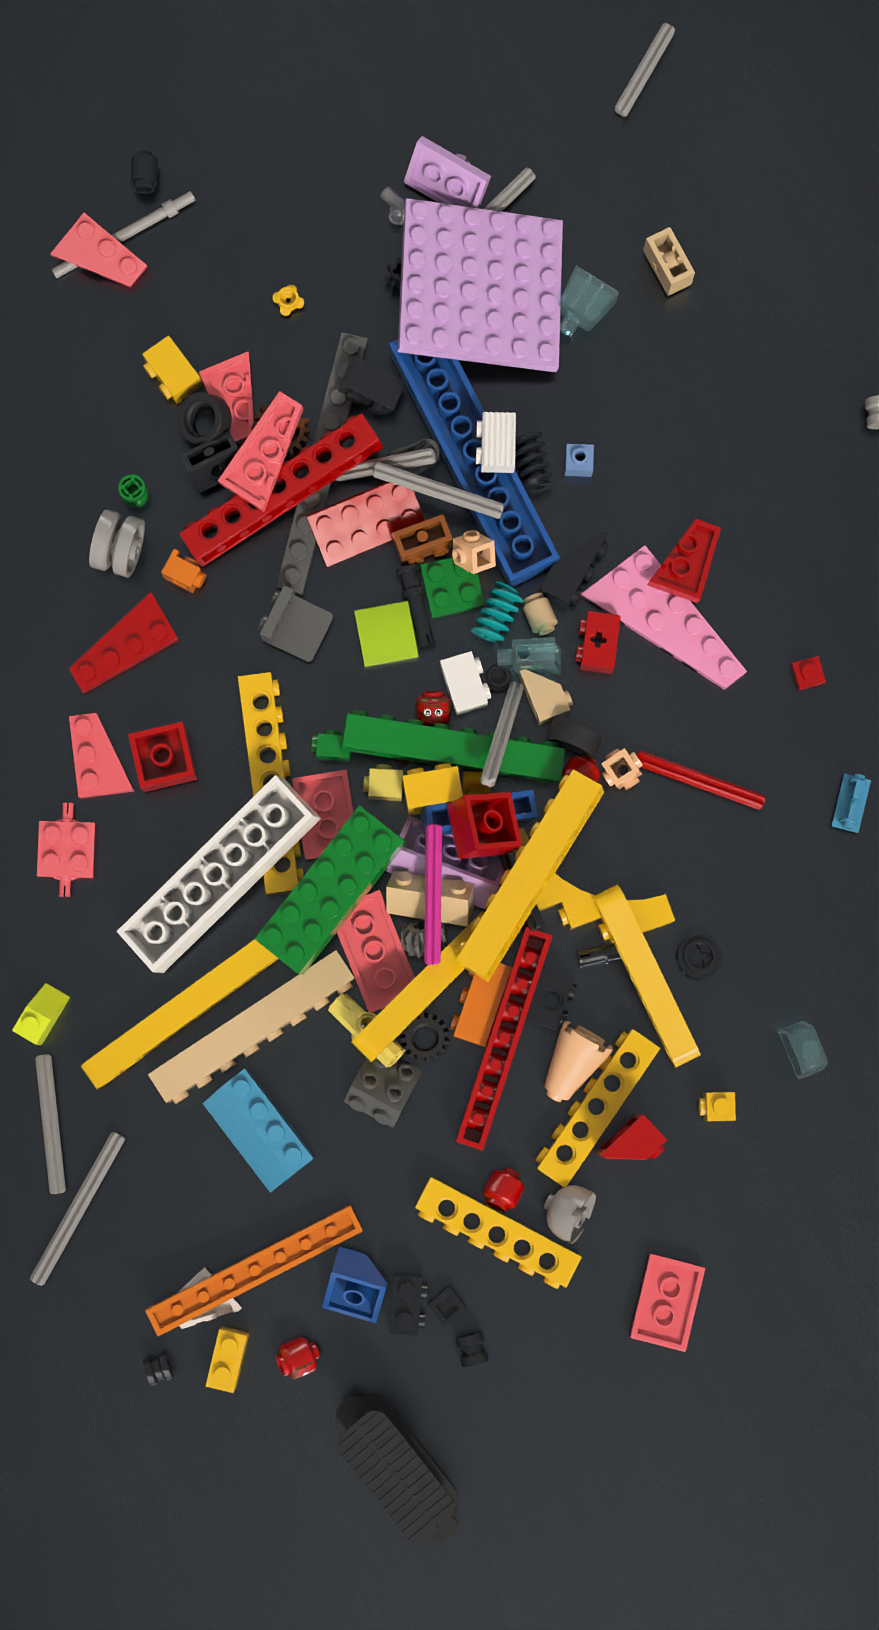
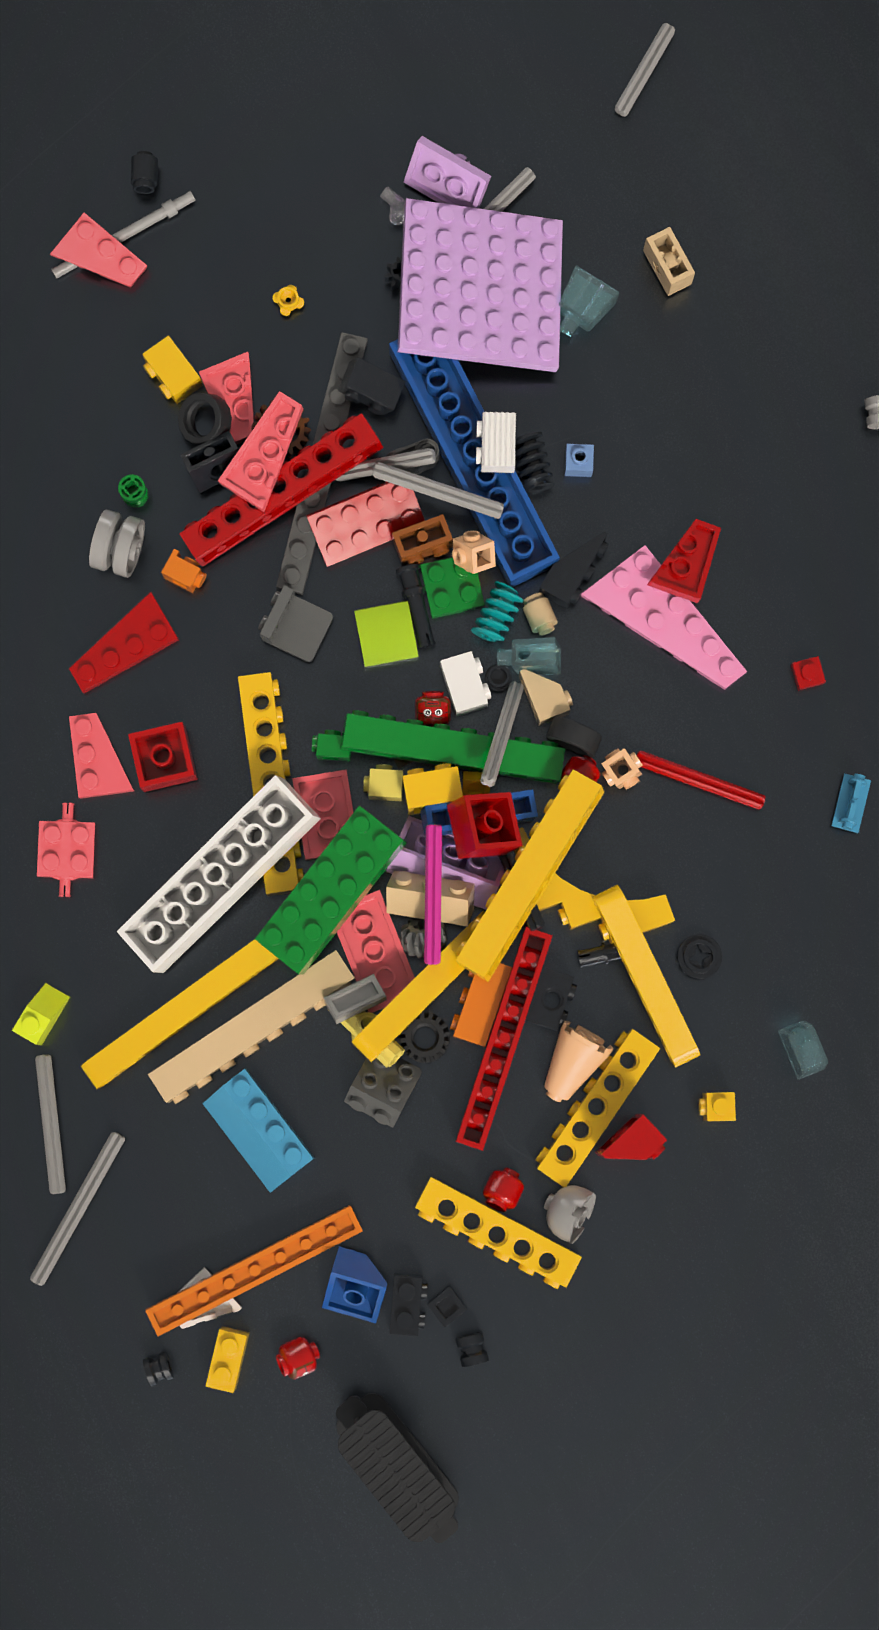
(355, 999): none -> light grey tile
(607, 628): red brick -> none
(667, 1302): coral plate -> none

